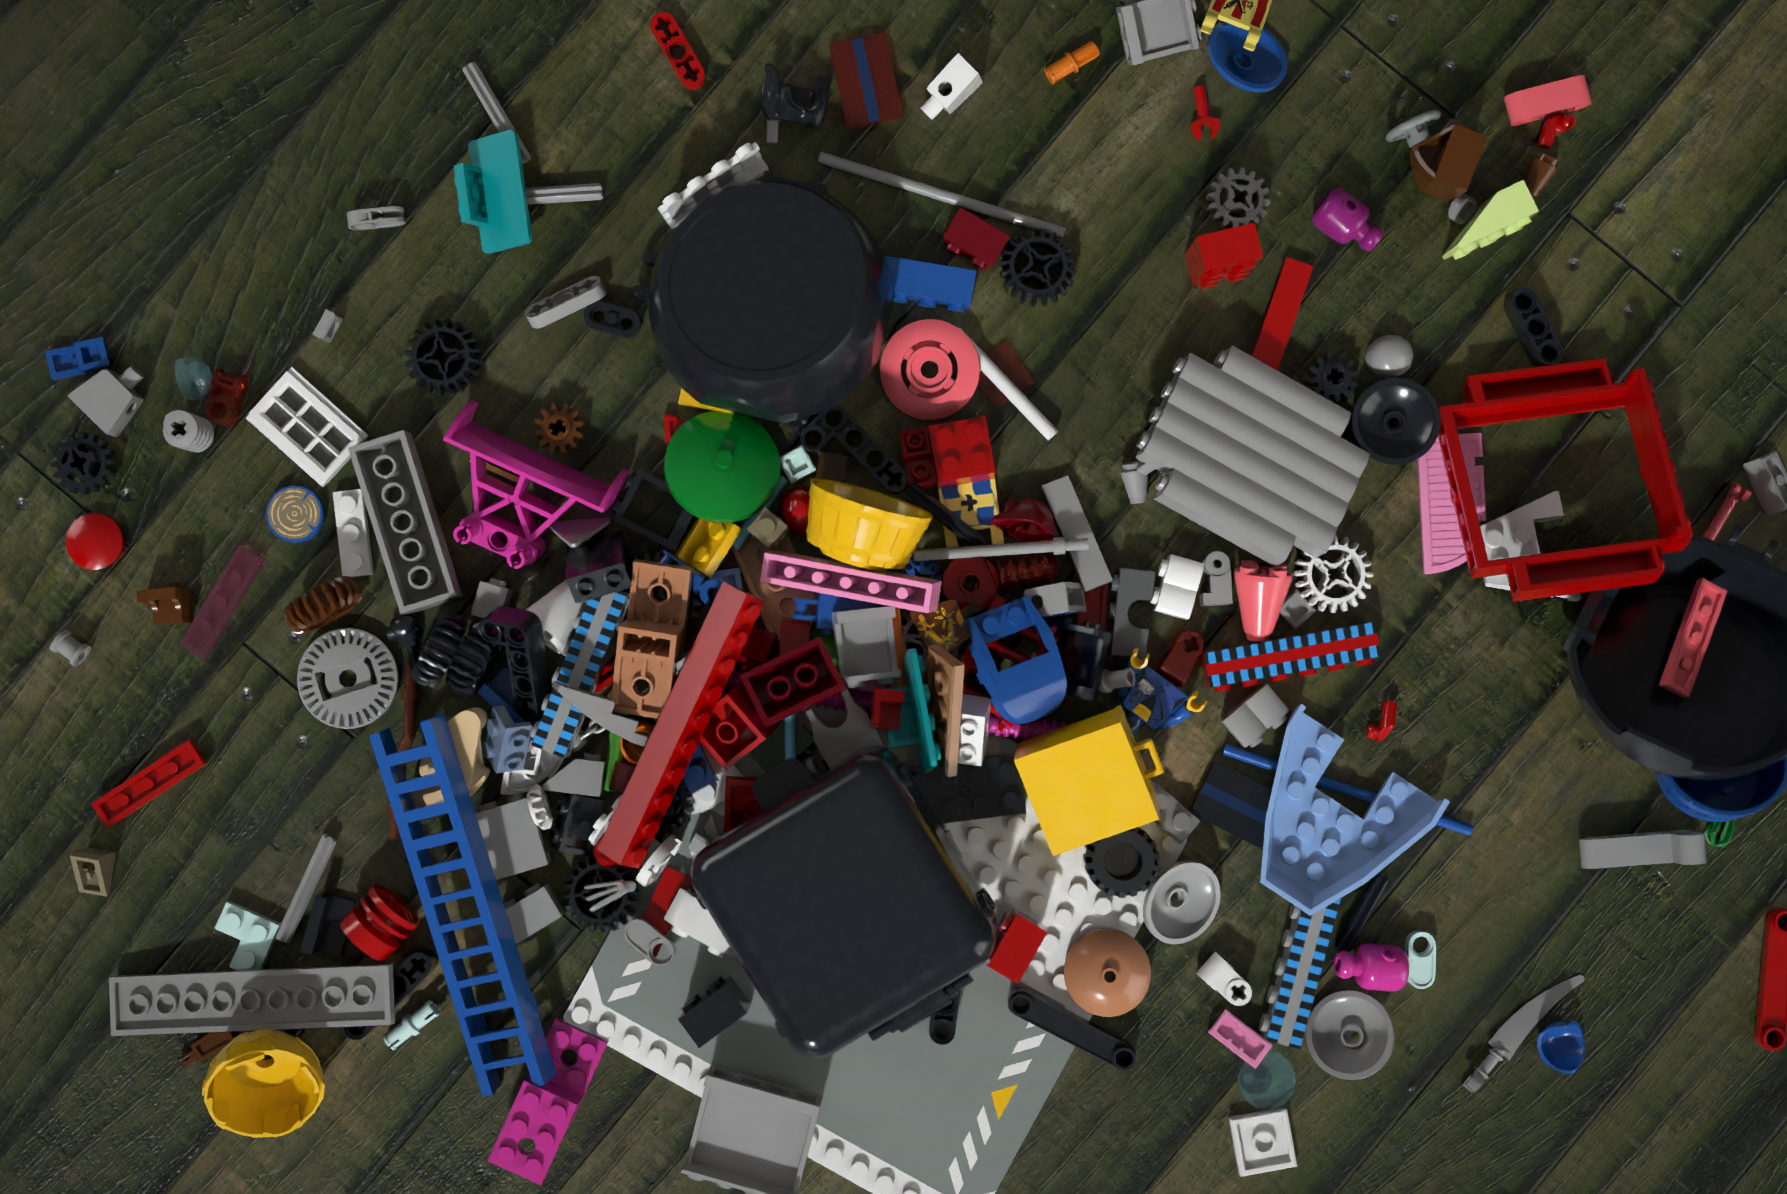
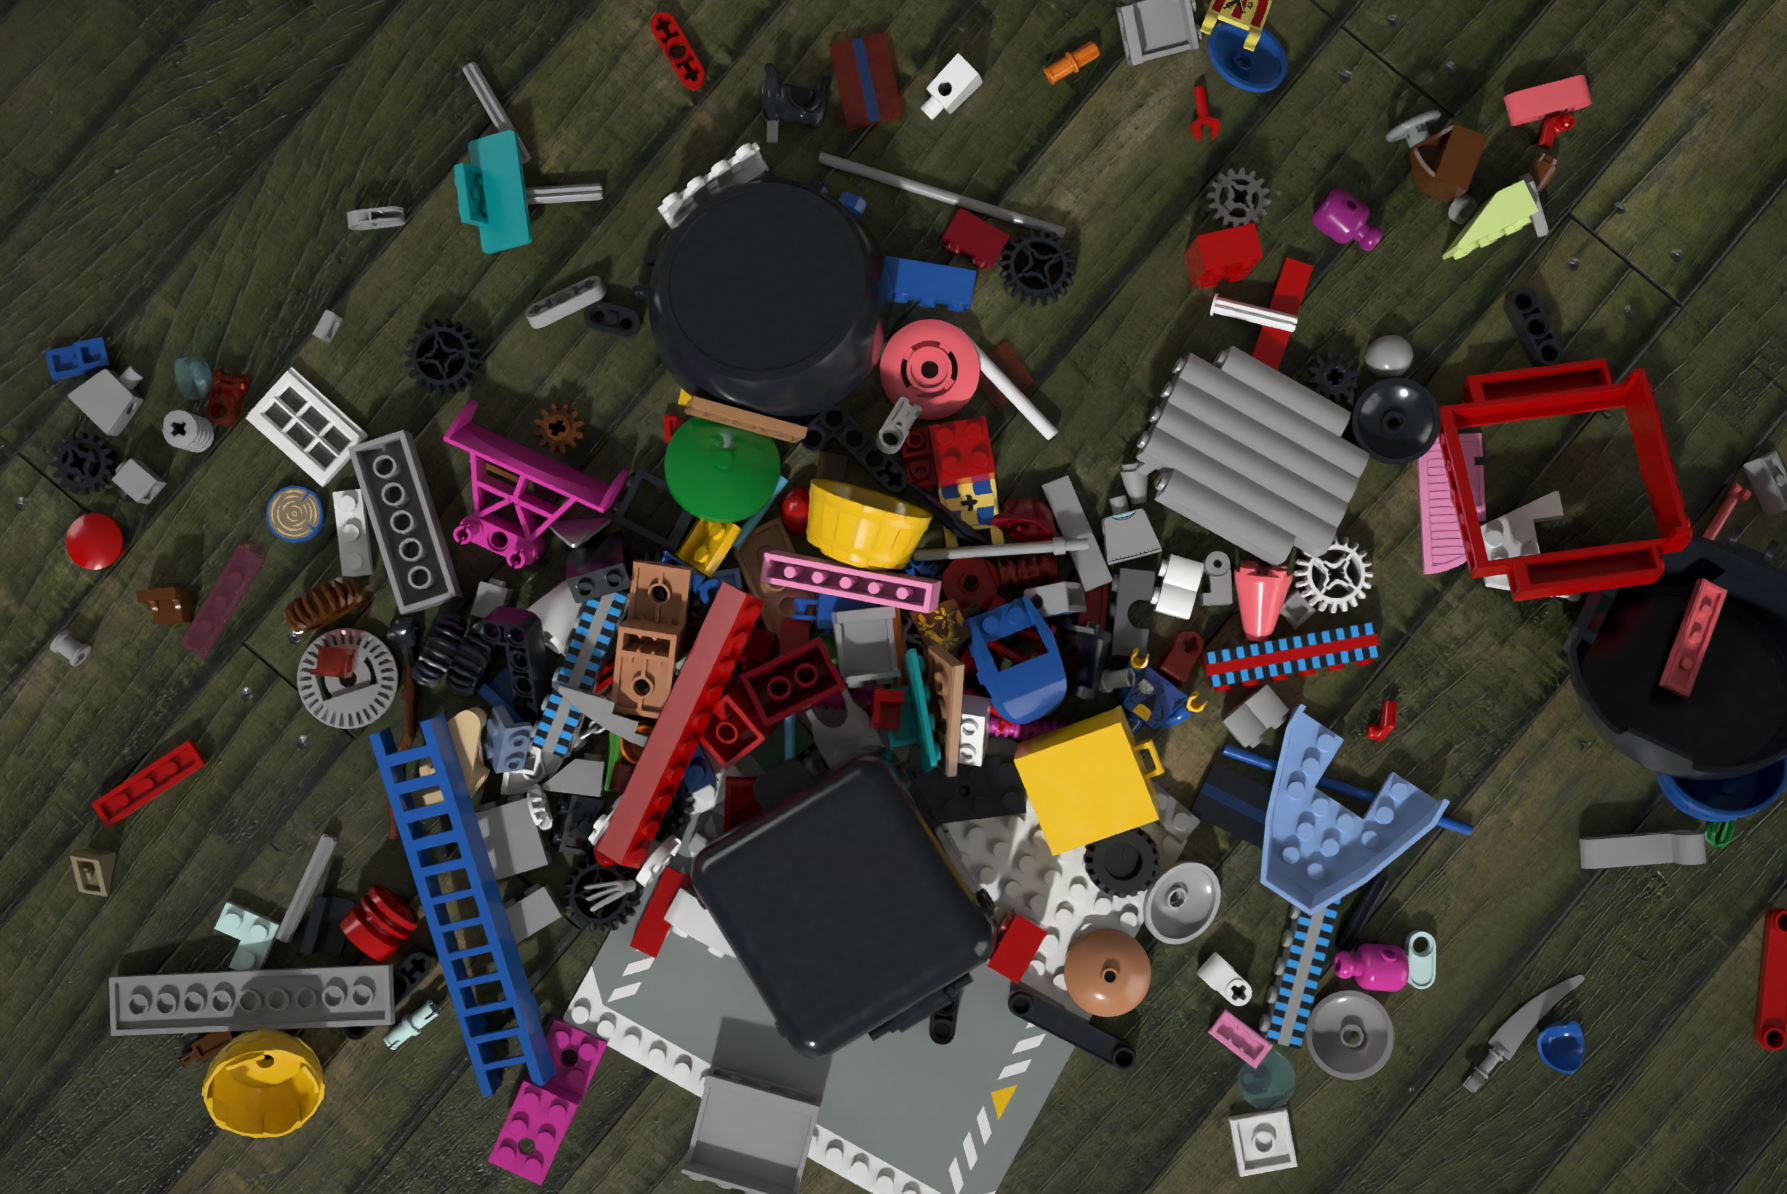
(138, 480): none -> light grey brick
(334, 662): none -> clear red panel
(643, 938): light grey piece -> none
(714, 1011): black brick -> none
(745, 420): none -> medium nougat tile
(768, 530): dark tan brick -> none
(797, 464): light aqua tile -> none
(853, 202): none -> blue tile
(898, 423): none -> white piece
(1127, 533): none -> light grey torso
(1253, 313): none -> white axle
(1538, 219): none -> light grey tile

